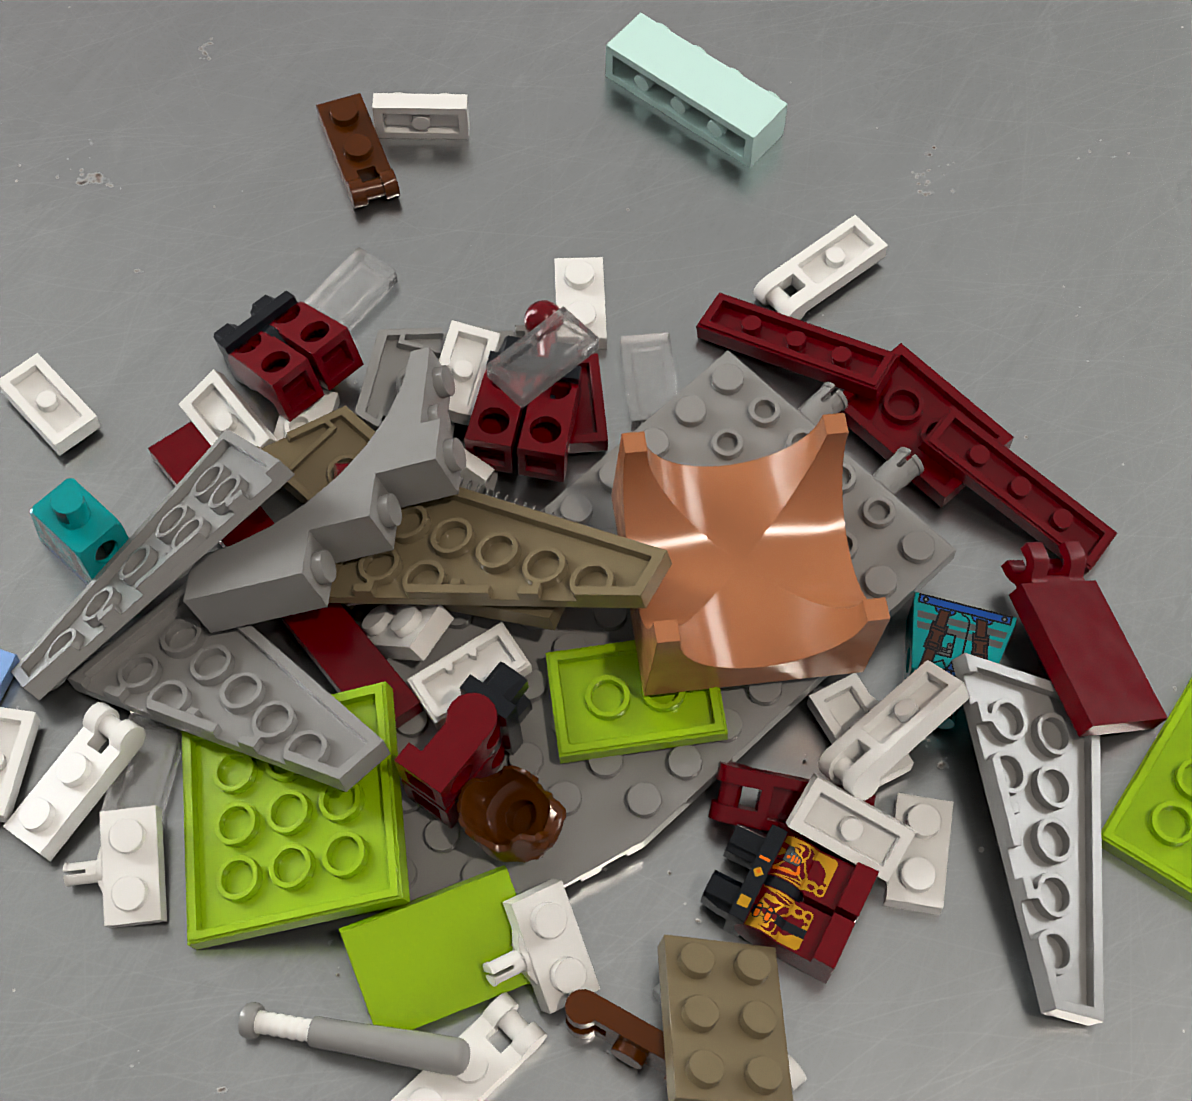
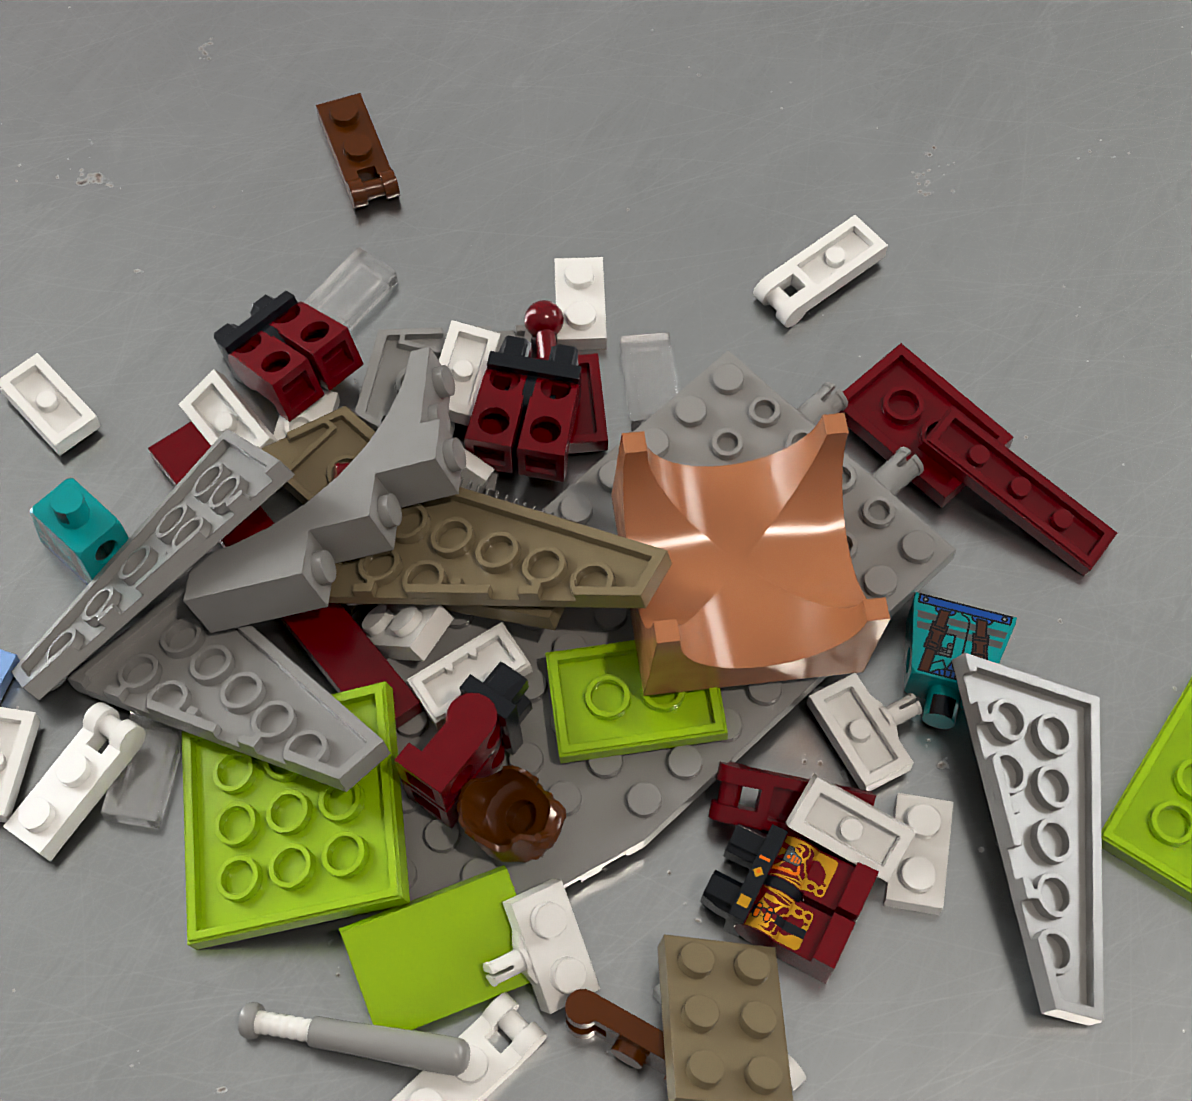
(127, 867): white plate -> none
(421, 116): white plate -> none
(542, 357): clear tile -> none
(695, 89): light aqua brick -> none
(798, 346): dark red tile -> none
(892, 729): white plate -> none
(1081, 643): dark red tile -> none

